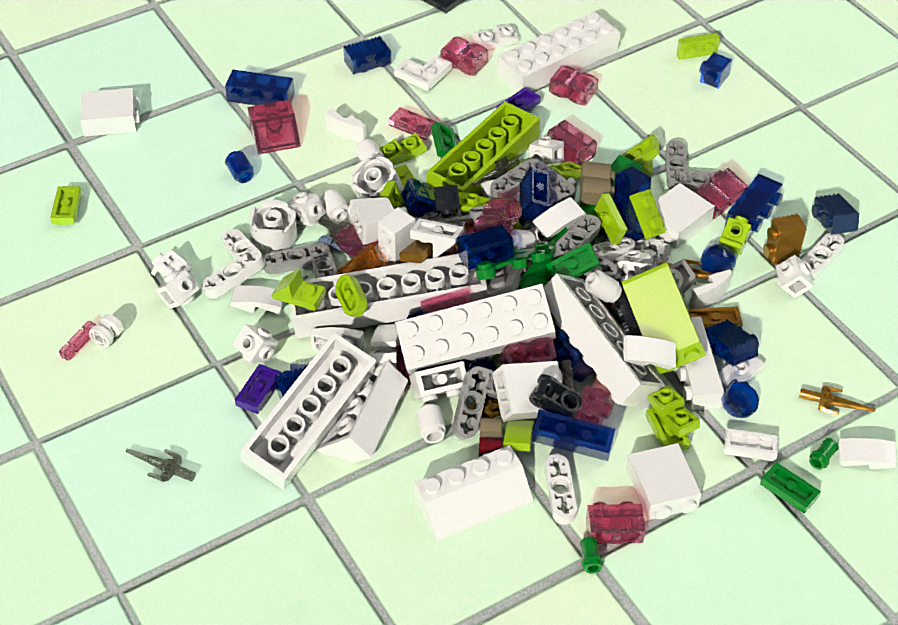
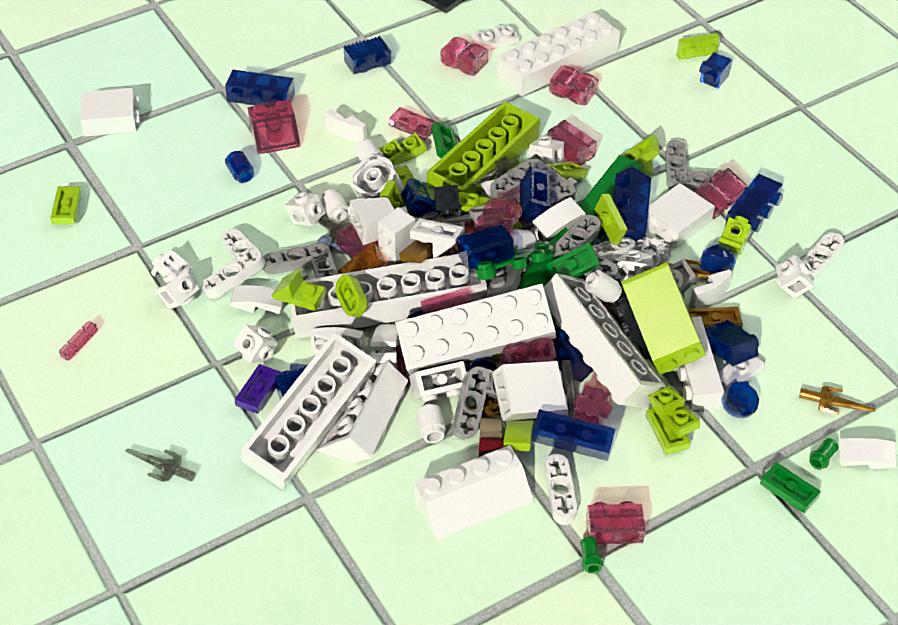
(106, 330): white wheel -> none
(273, 226): white brick -> none
(423, 76): white plate -> none
(524, 99): dark purple plate -> none
(554, 396): black piece -> none
(595, 181): dark tan brick -> none
(647, 214): lime plate -> none
(649, 350): white slope -> none
(663, 482): white brick -> none
(750, 444): white plate -> none
(784, 238): pearl gold brick -> none
(835, 214): dark blue brick -> none

